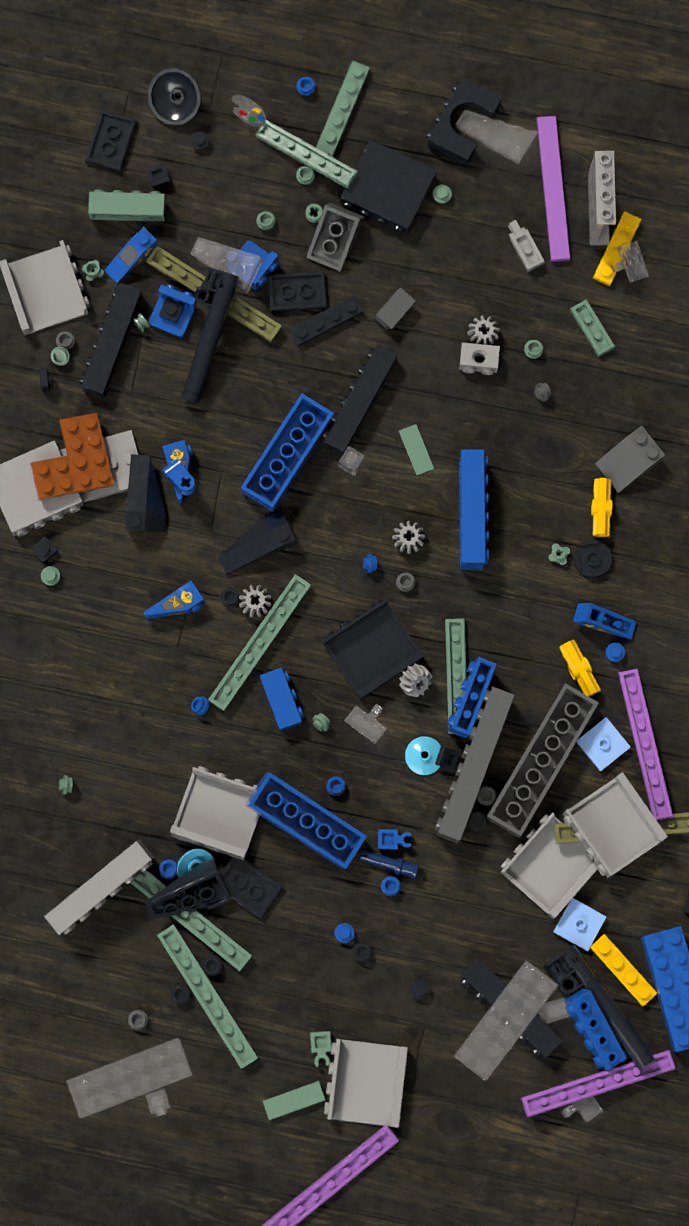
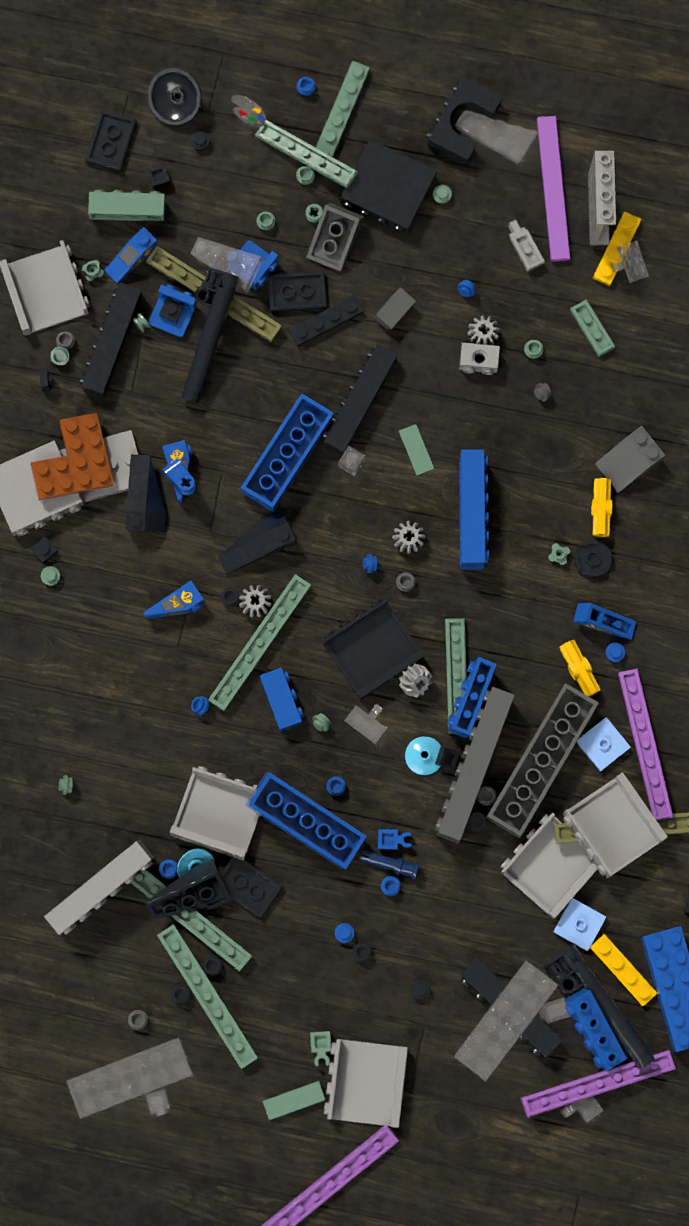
(466, 288): none -> blue plate

